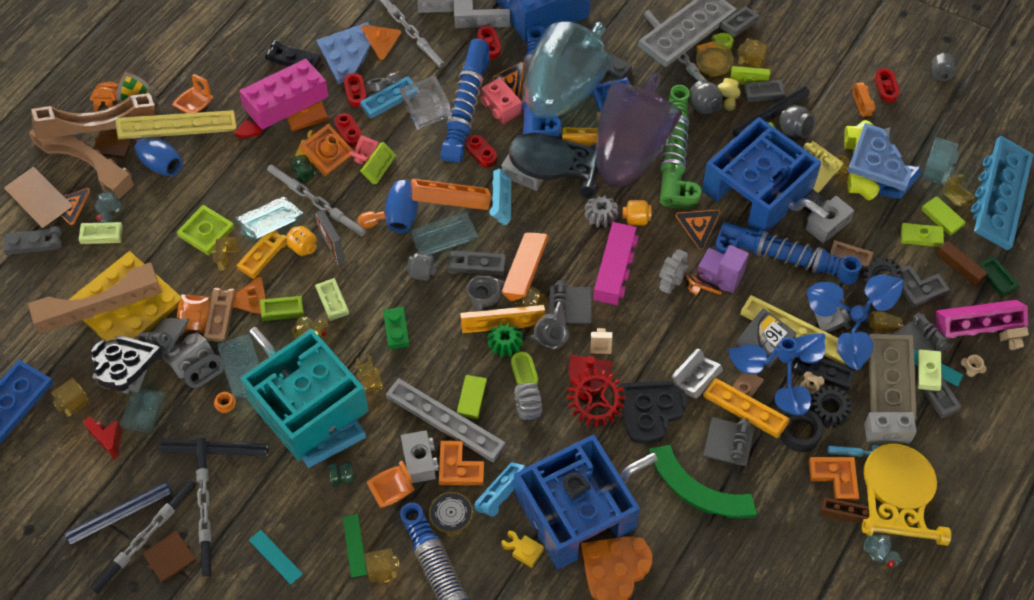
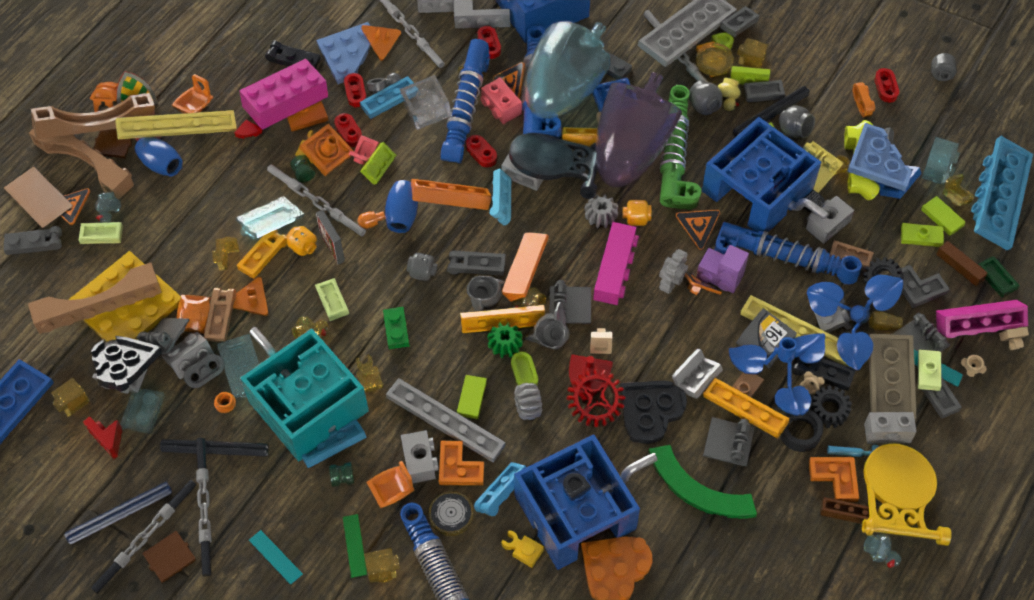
(204, 229): lime plate -> none
(281, 308): lime tile -> none
(444, 234): clear light blue piece -> none

